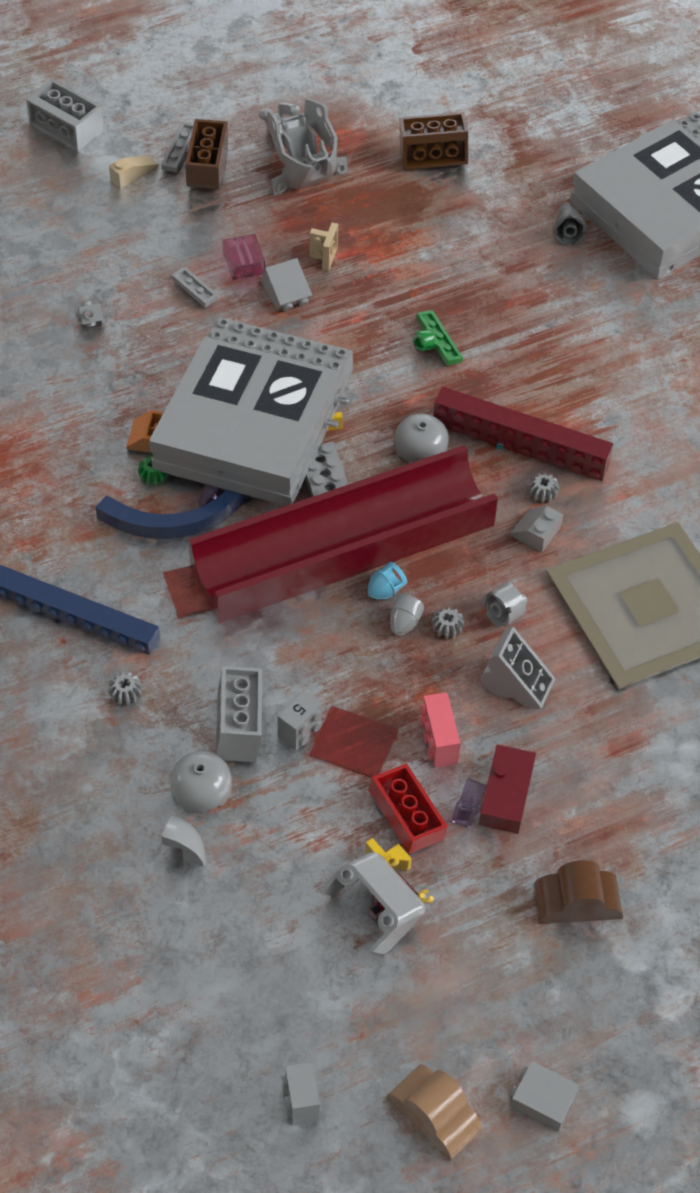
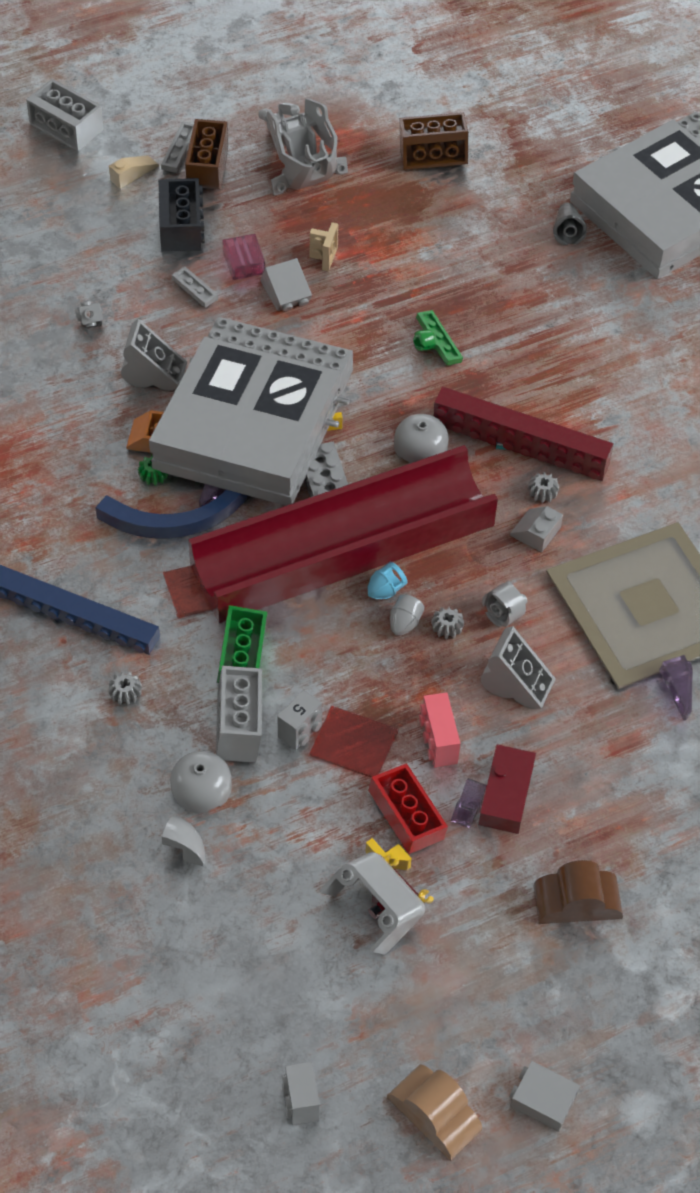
(151, 360): none -> light grey brick
(180, 214): none -> black brick
(242, 638): none -> green brick
(678, 678): none -> clear purple slope

